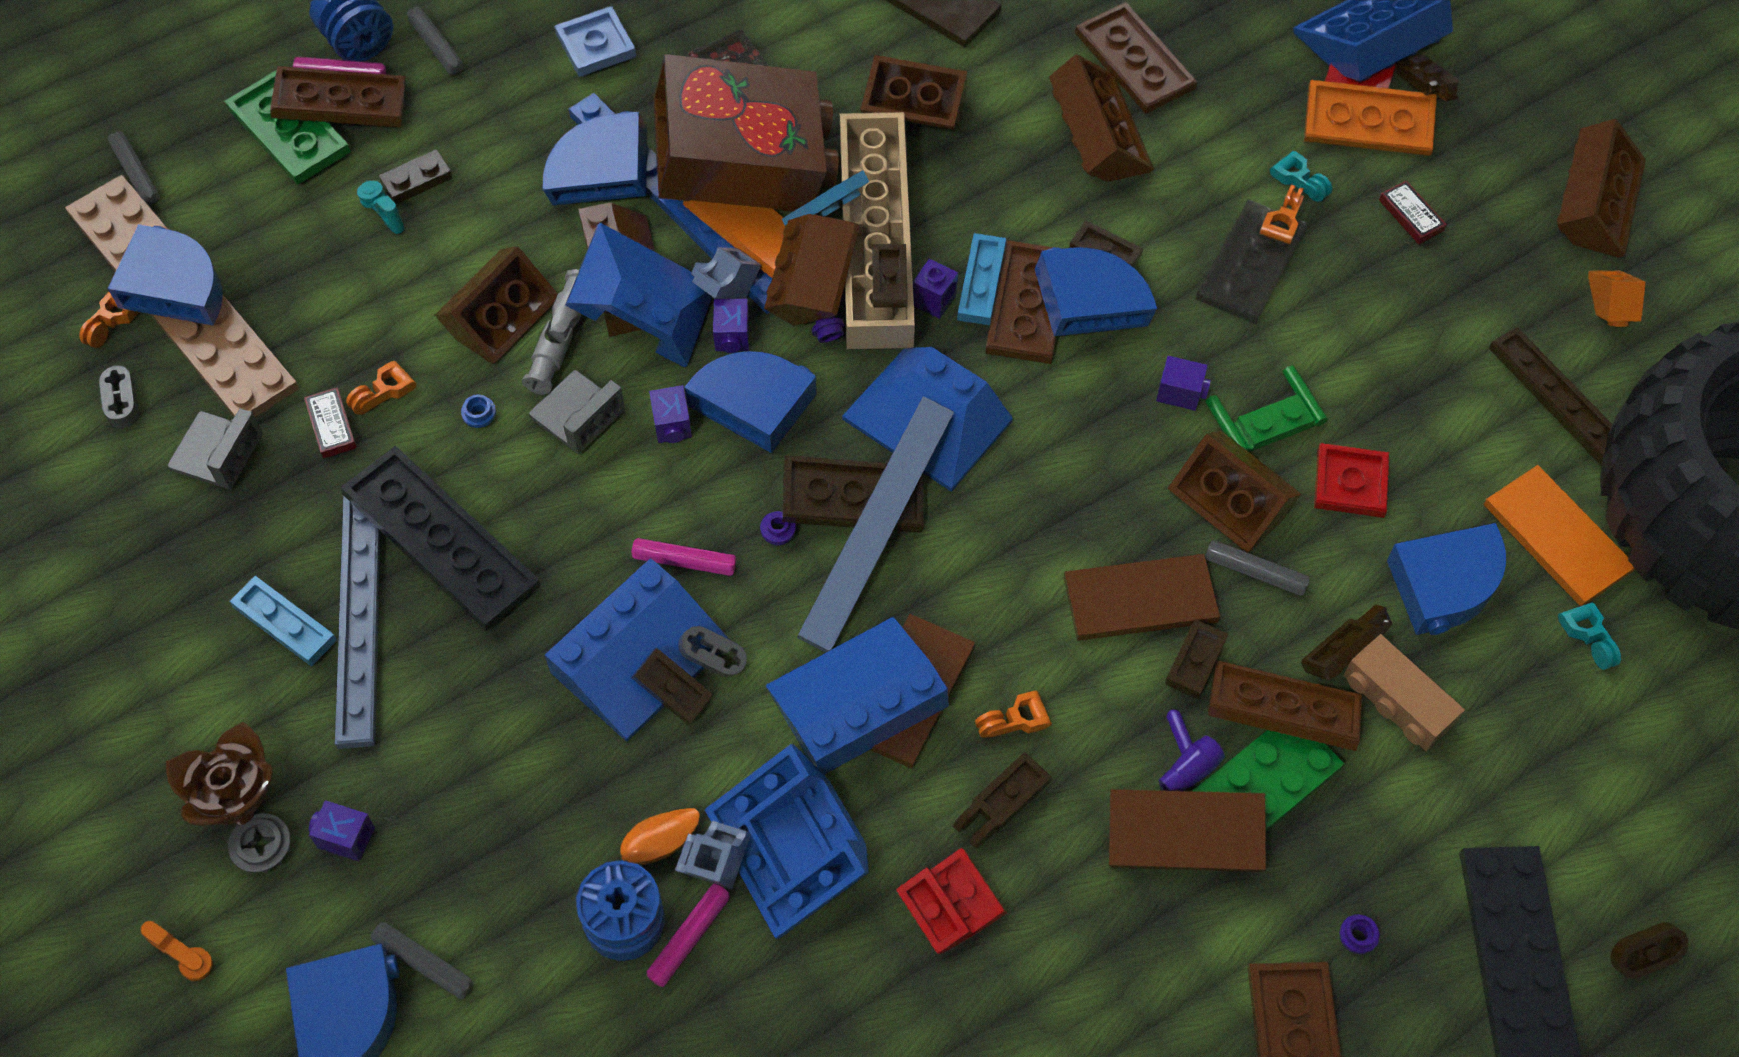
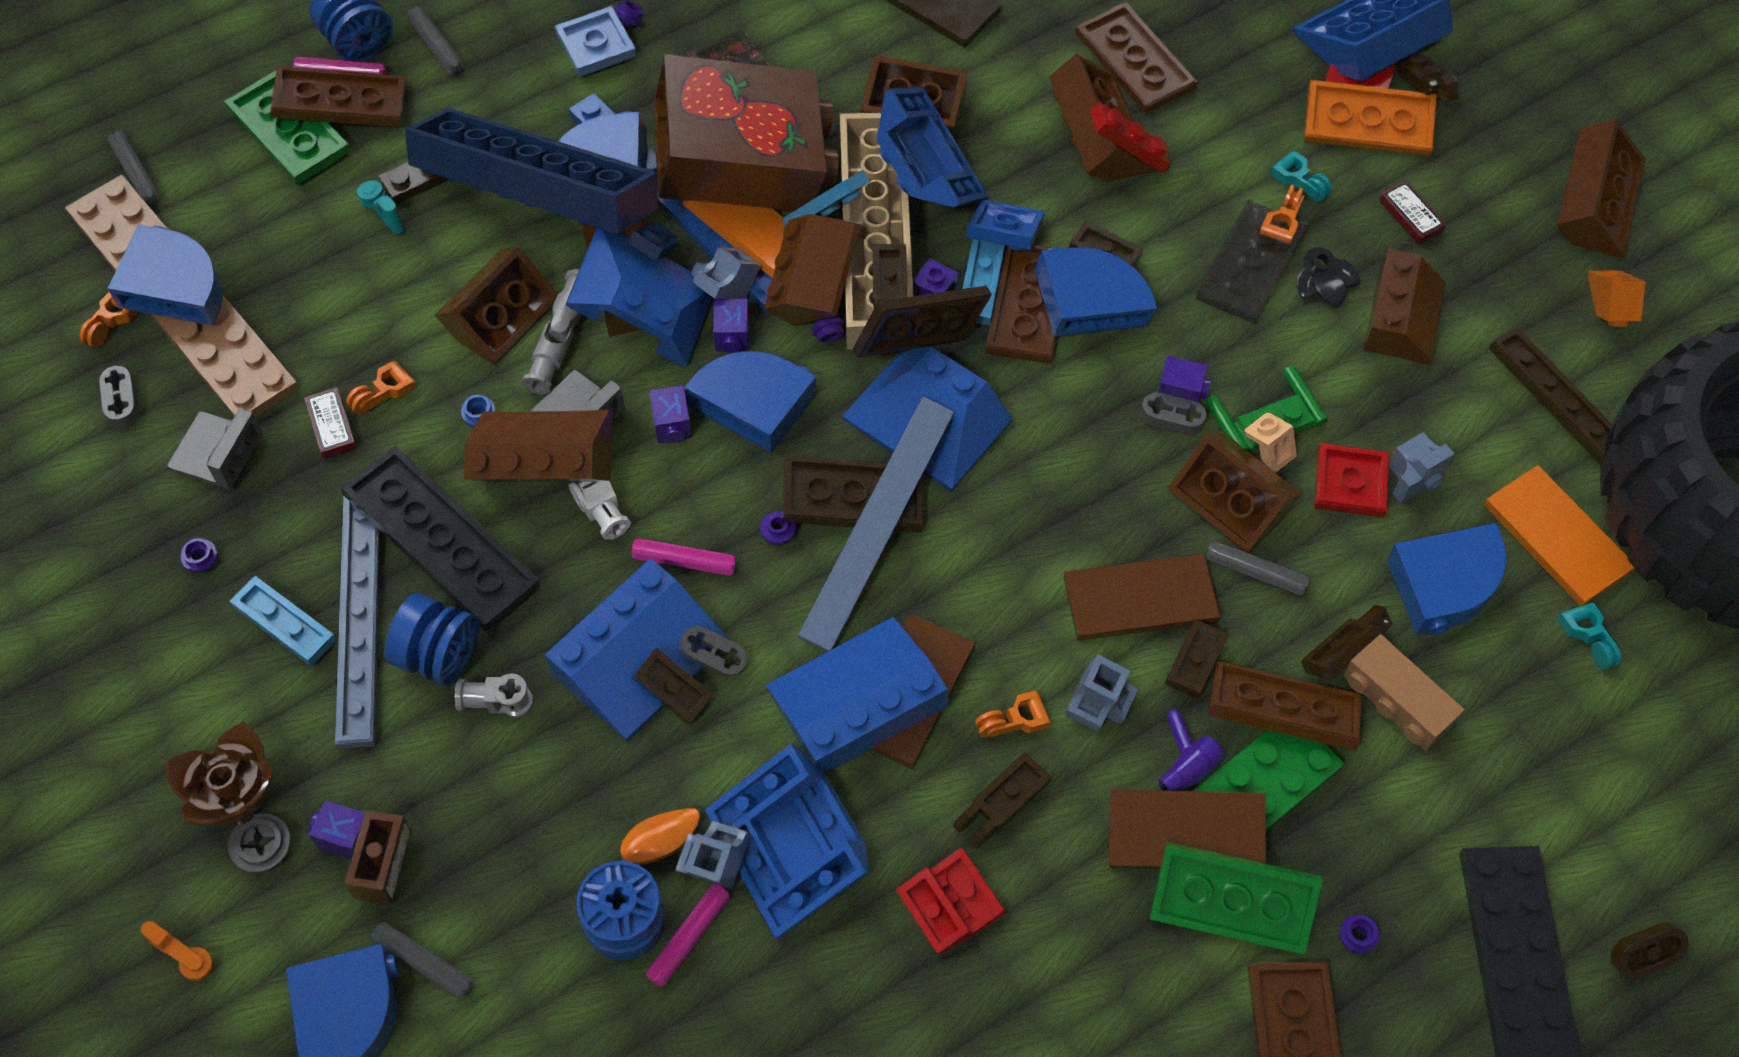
(195, 548): none -> dark purple plate
(378, 857): none -> reddish brown brick
(431, 639): none -> blue wheel
(495, 695): none -> light grey connector
(533, 170): none -> dark blue brick
(540, 447): none -> reddish brown slope
(600, 503): none -> white connector
(629, 13): none -> dark purple plate
(654, 241): none -> dark blue hinge
(921, 321): none -> dark brown tile
(924, 150): none -> blue slope
(1005, 224): none -> blue plate
(1101, 694): none -> sand blue brick
(1130, 137): none -> red plate
(1173, 413): none -> dark grey beam
(1236, 898): none -> green plate
(1274, 440): none -> light nougat bracket
(1327, 281): none -> black plate
(1405, 308): none -> reddish brown slope
(1419, 466): none -> sand blue brick

